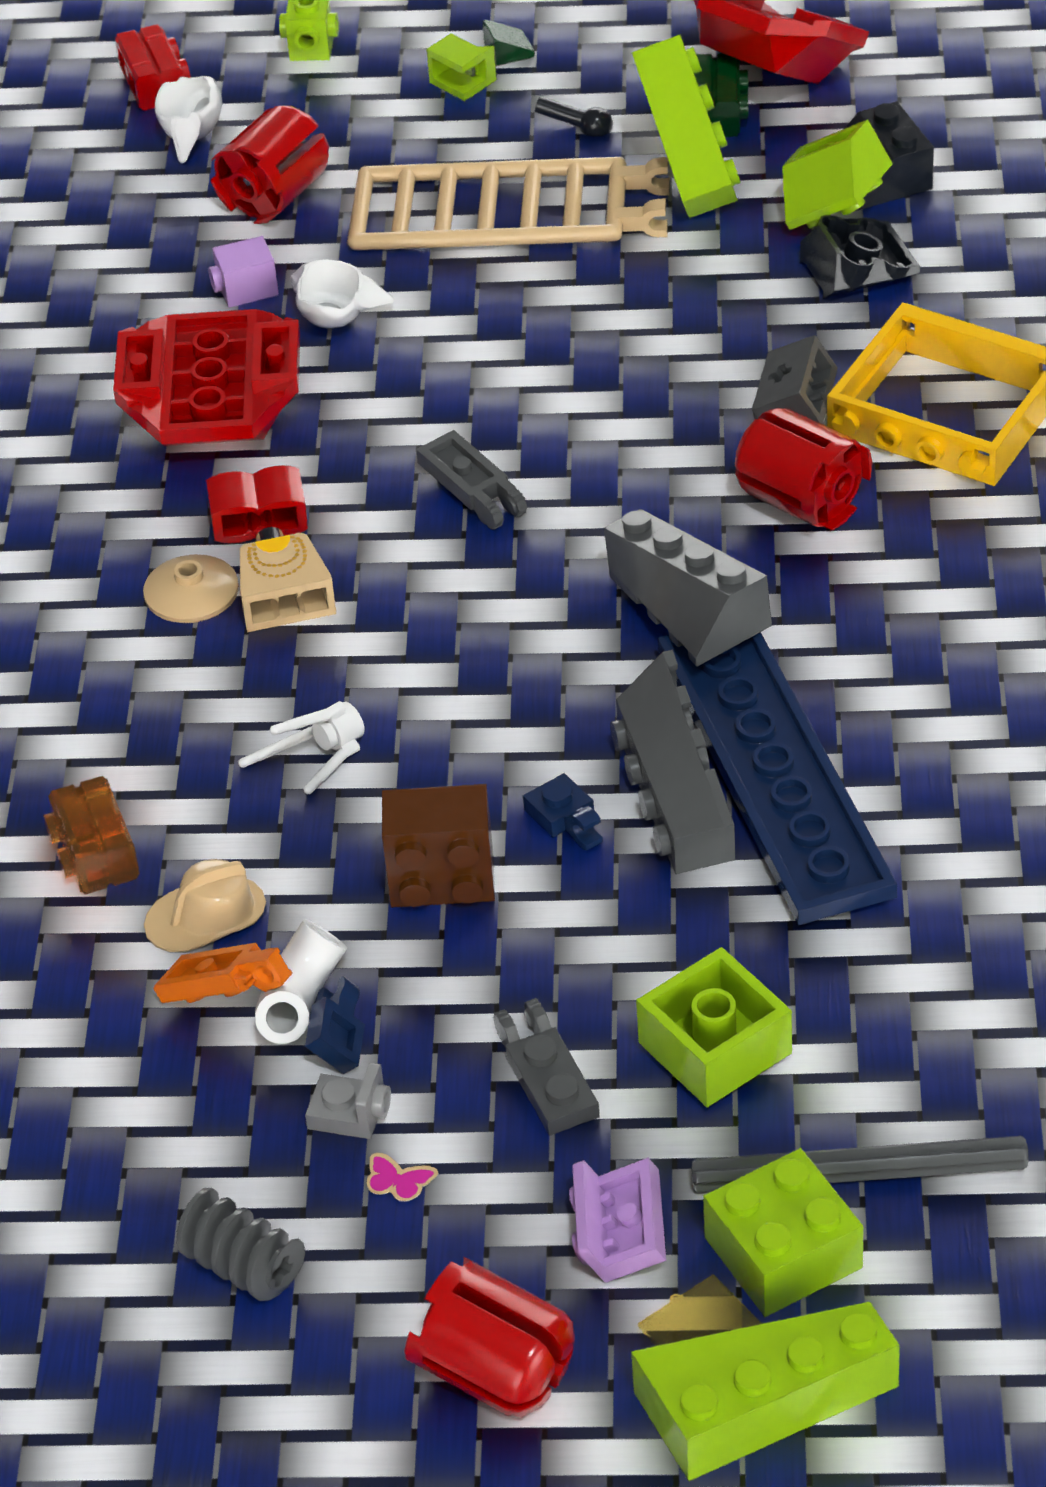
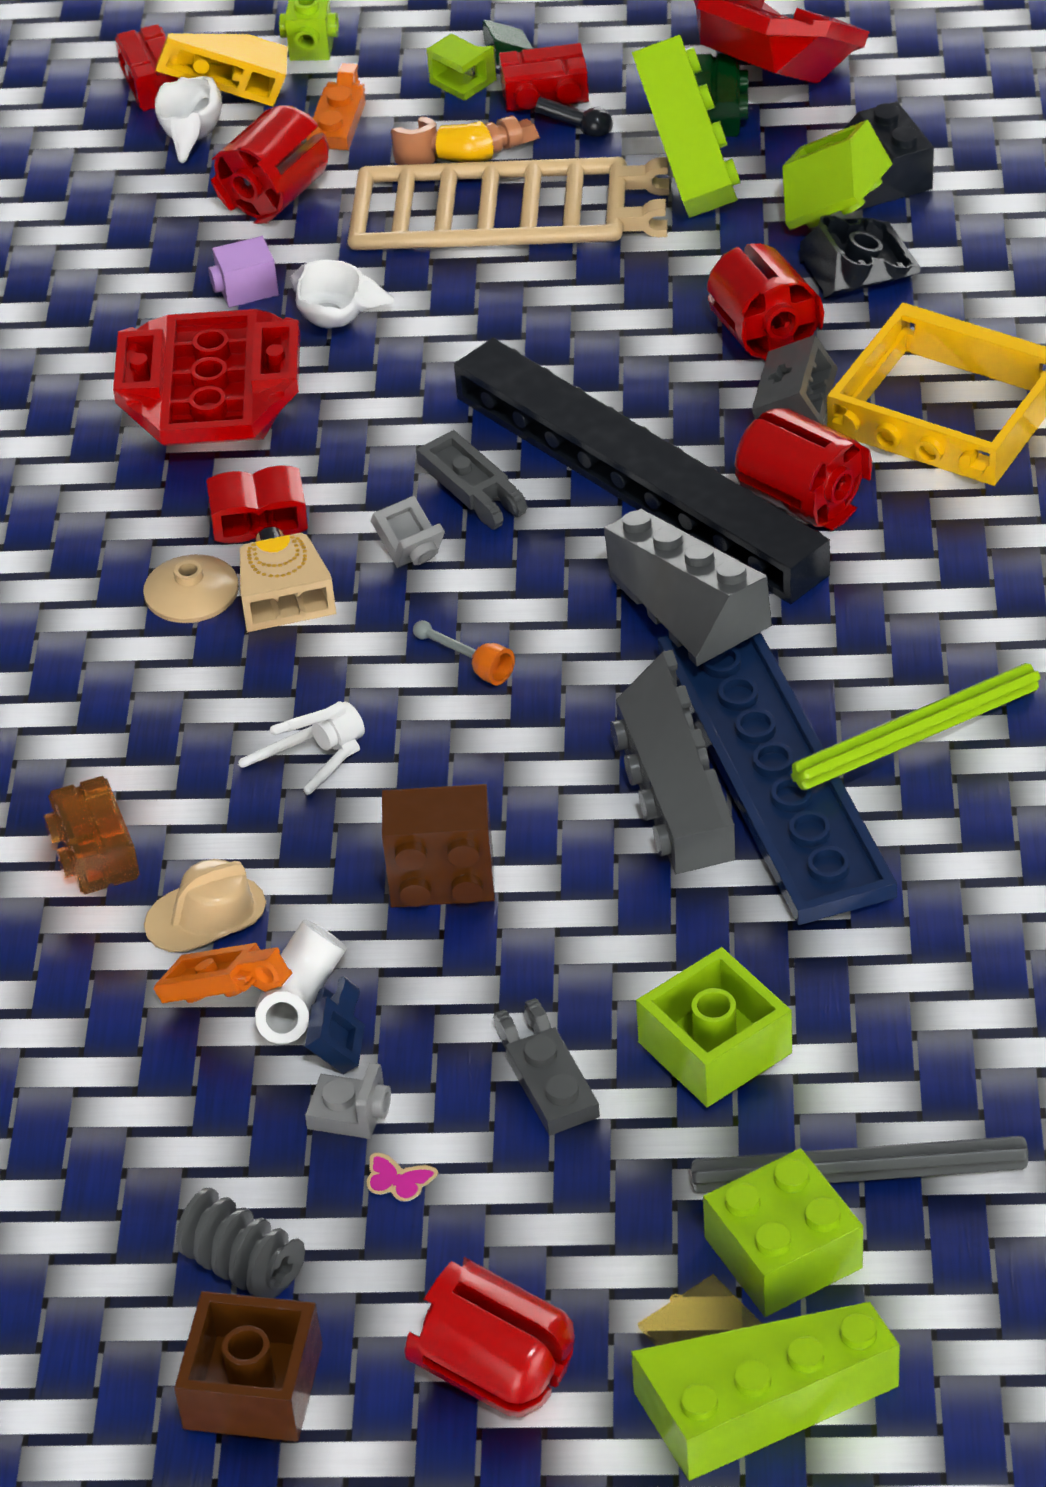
(236, 62): none -> yellow slope
(249, 1366): none -> reddish brown brick
(340, 108): none -> orange hinge
(407, 532): none -> light grey bracket
(460, 141): none -> piece
(489, 661): none -> orange hinge
(546, 72): none -> red brick
(564, 807): dark blue plate -> none
(618, 1218): lavender bracket -> none
(641, 467): none -> black brick
(763, 299): none -> red cylinder
(914, 726): none -> lime axle

